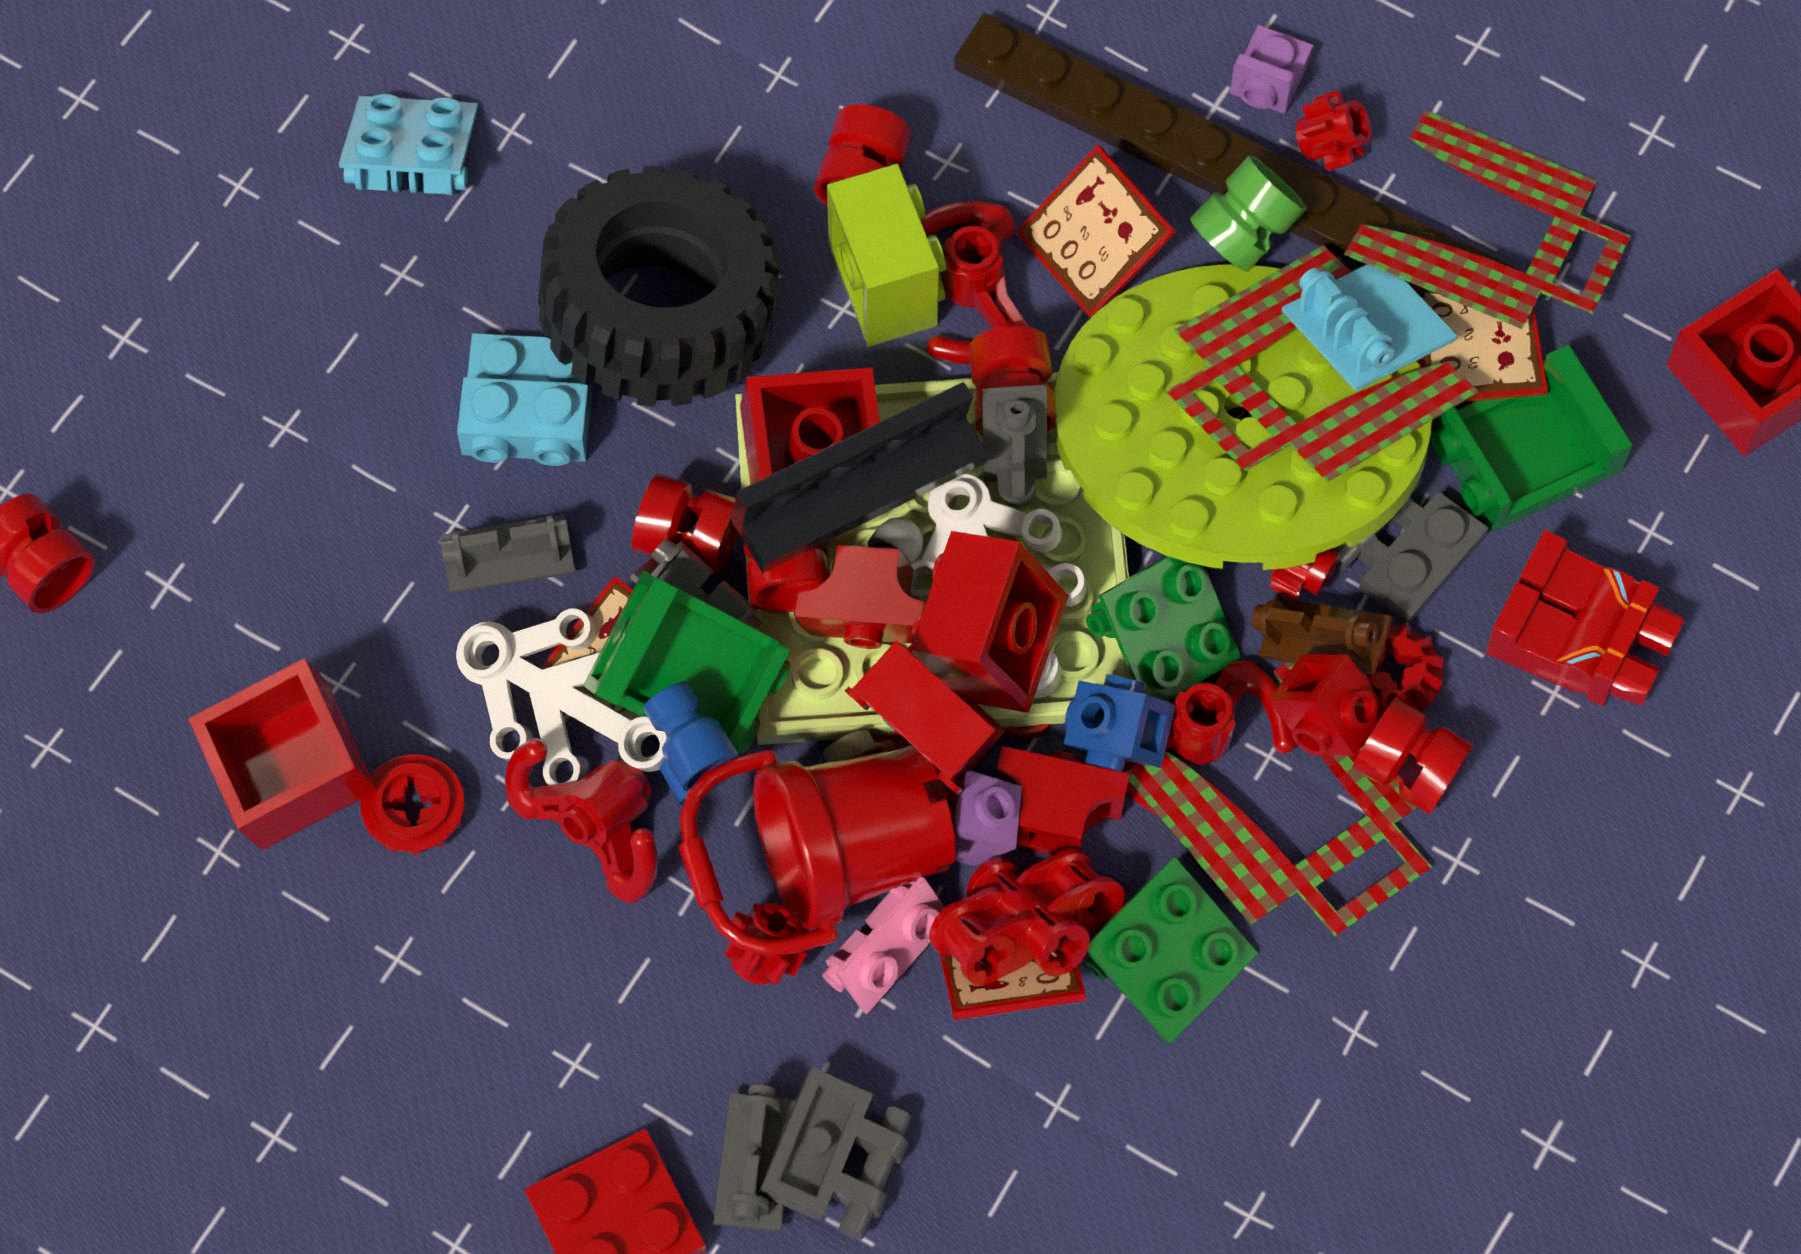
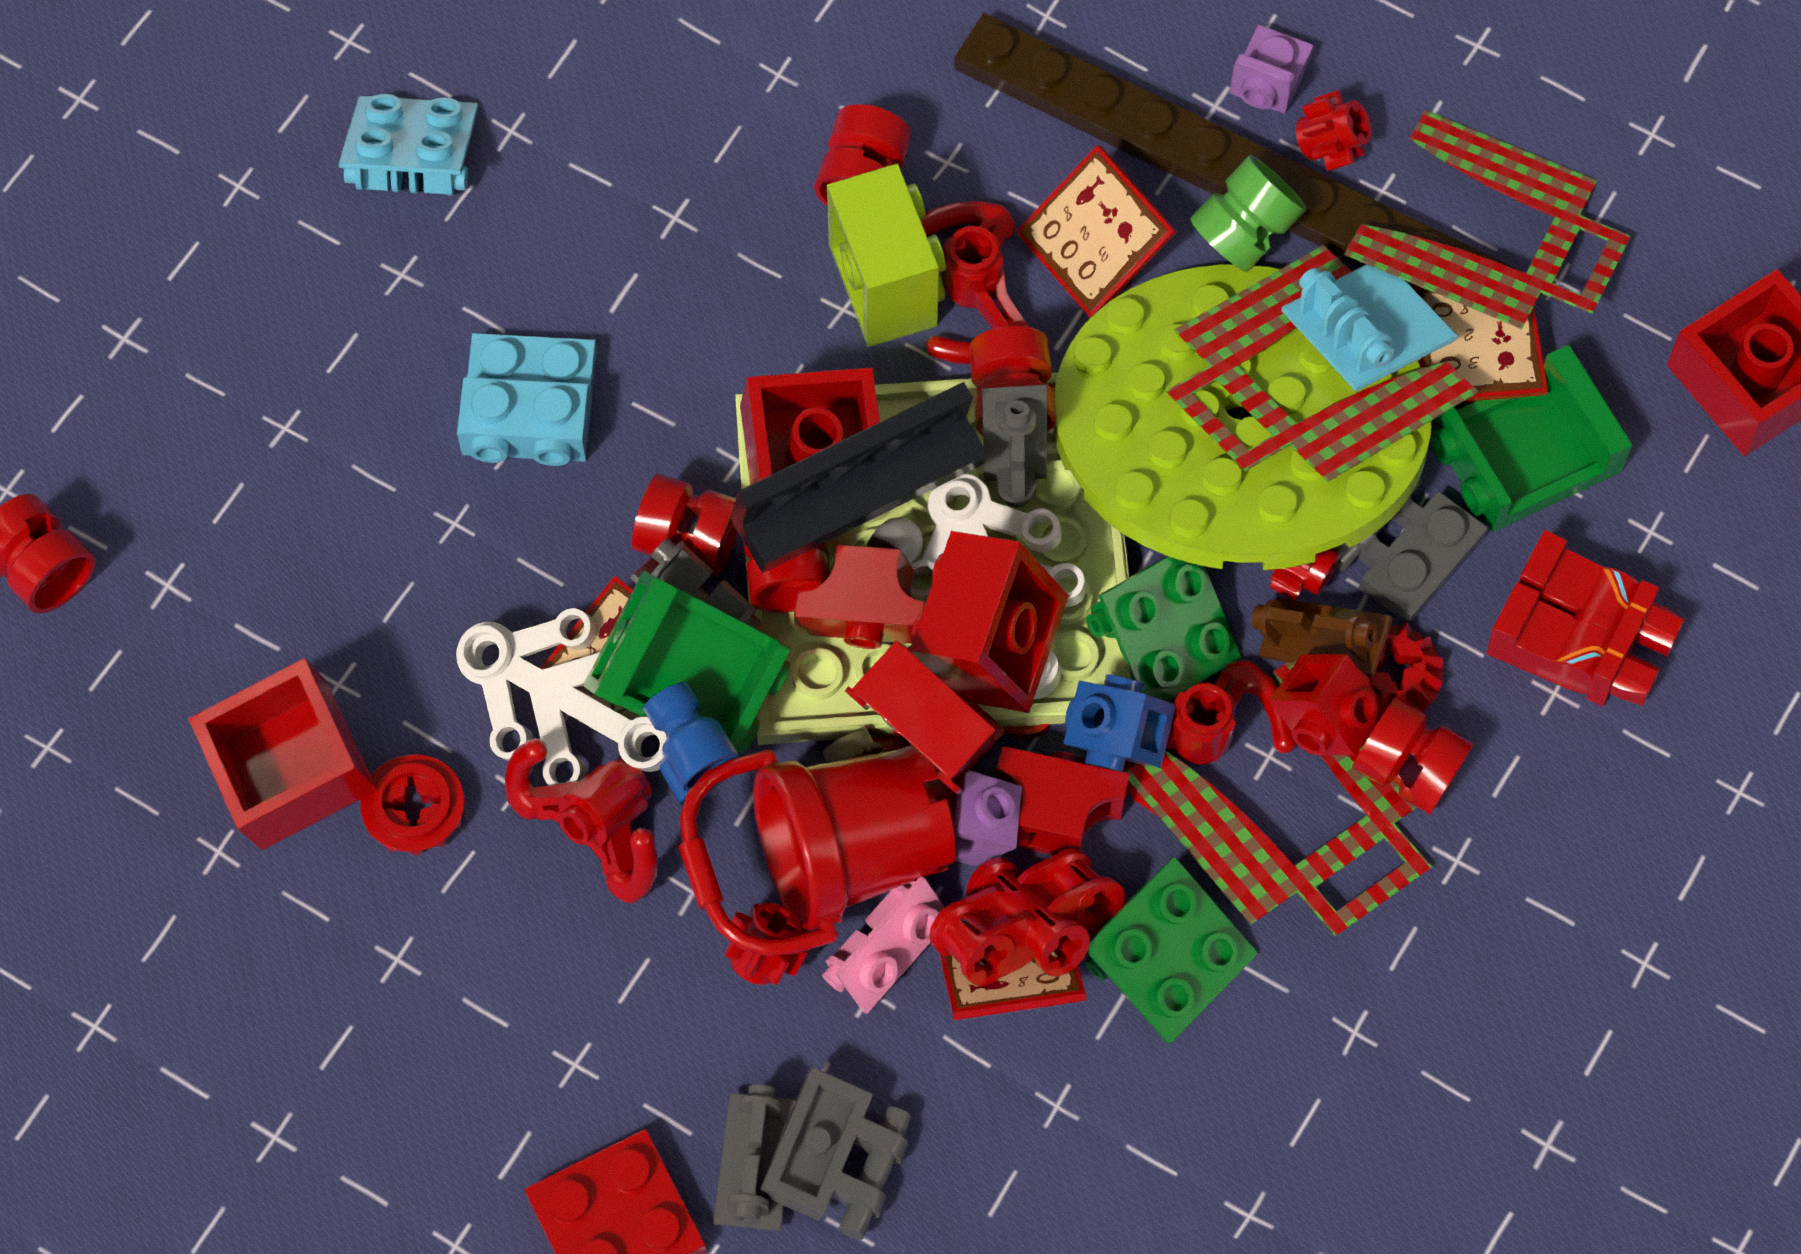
(507, 554): dark grey hinge -> none
(669, 224): black tyre -> none

